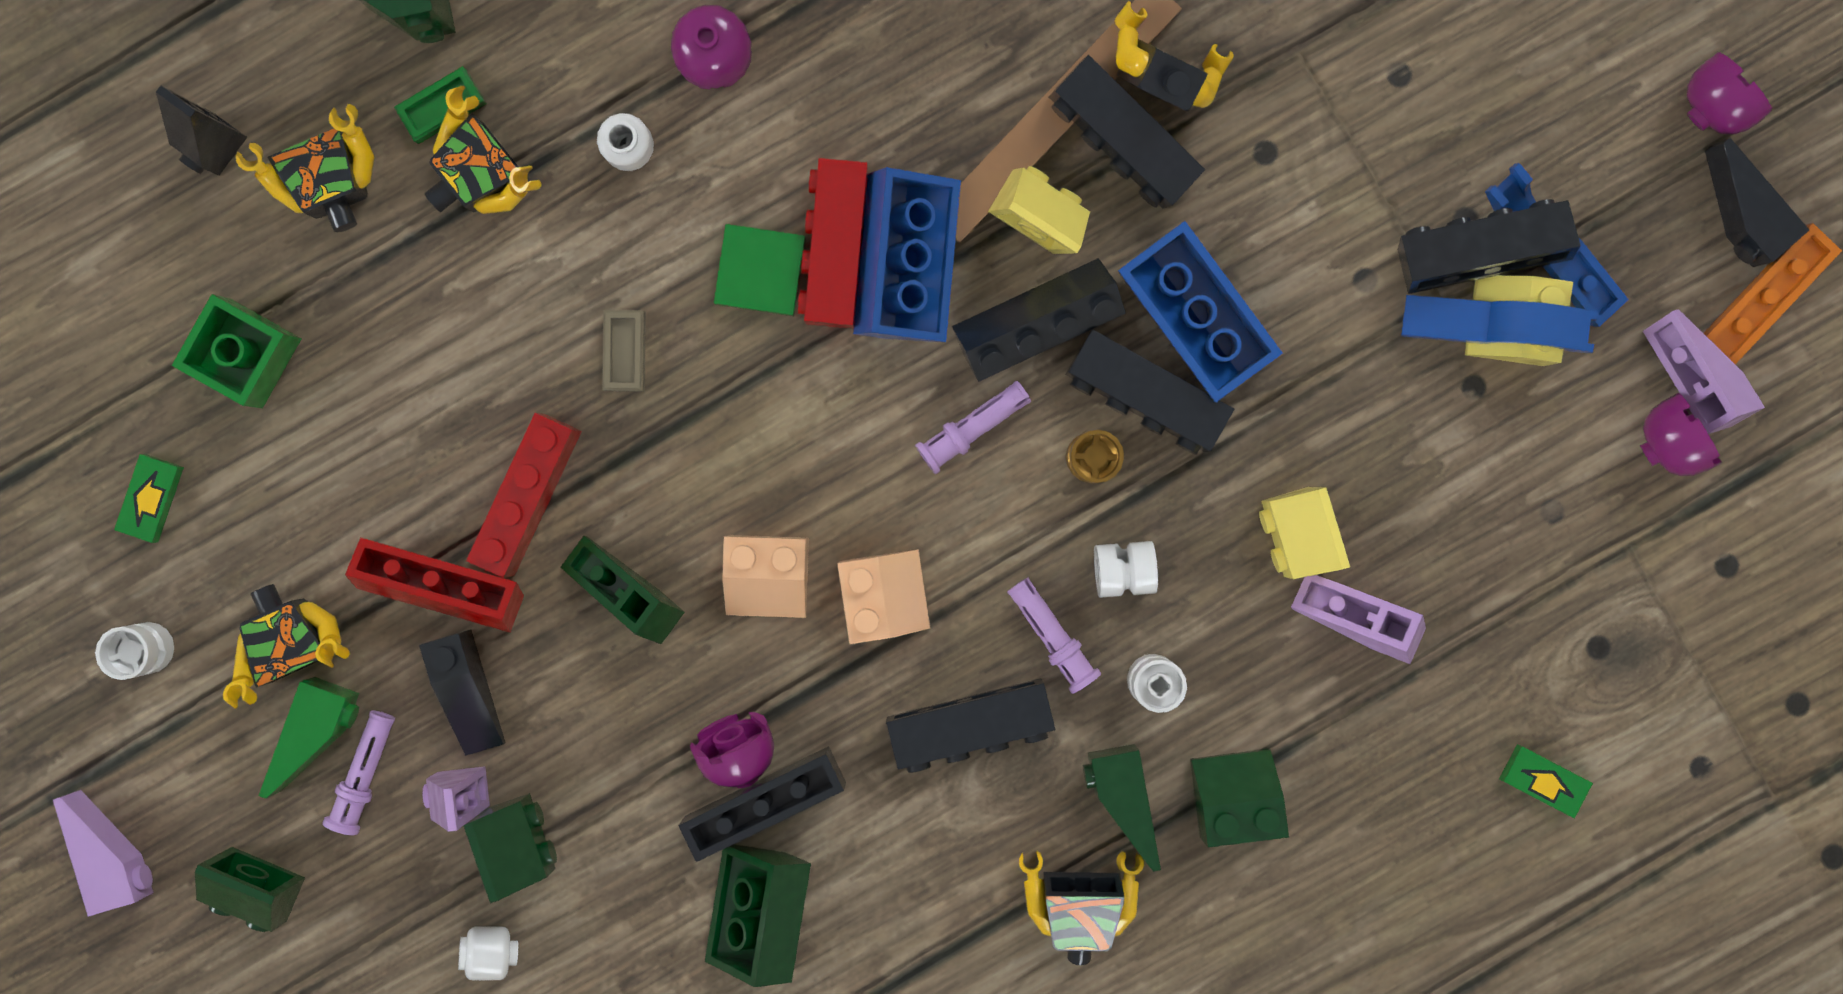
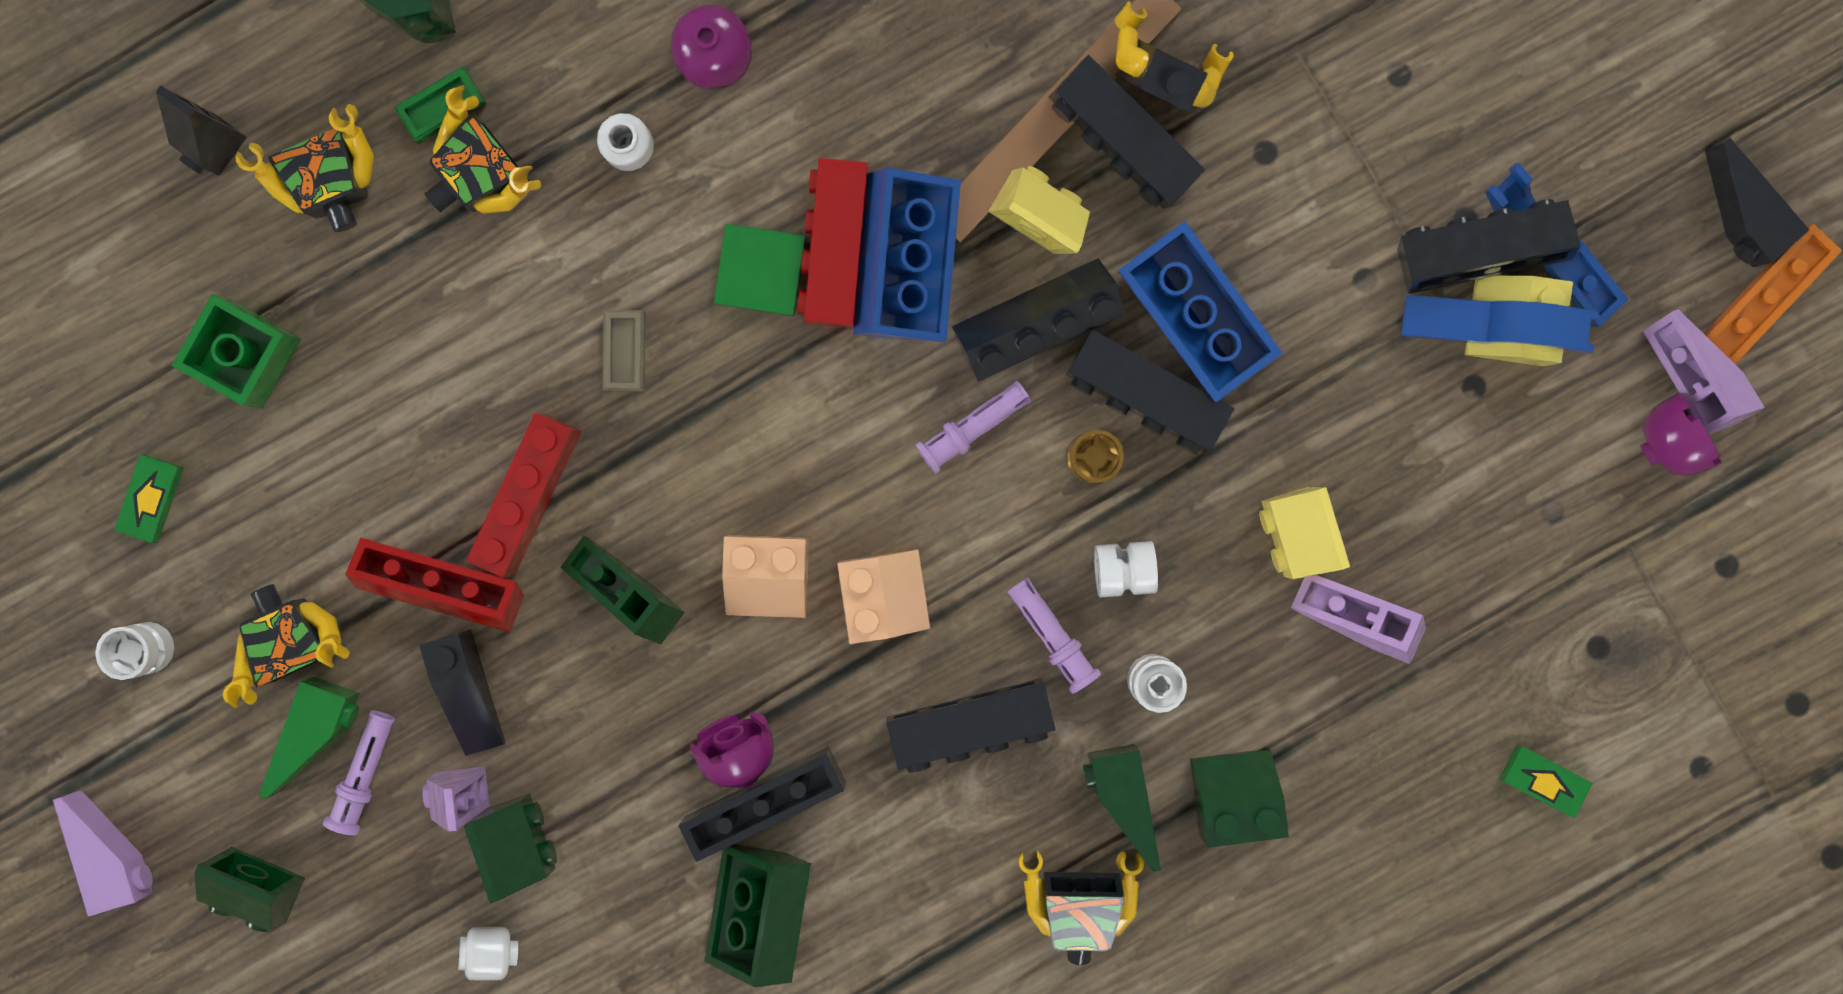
(1724, 97): magenta cylinder -> none

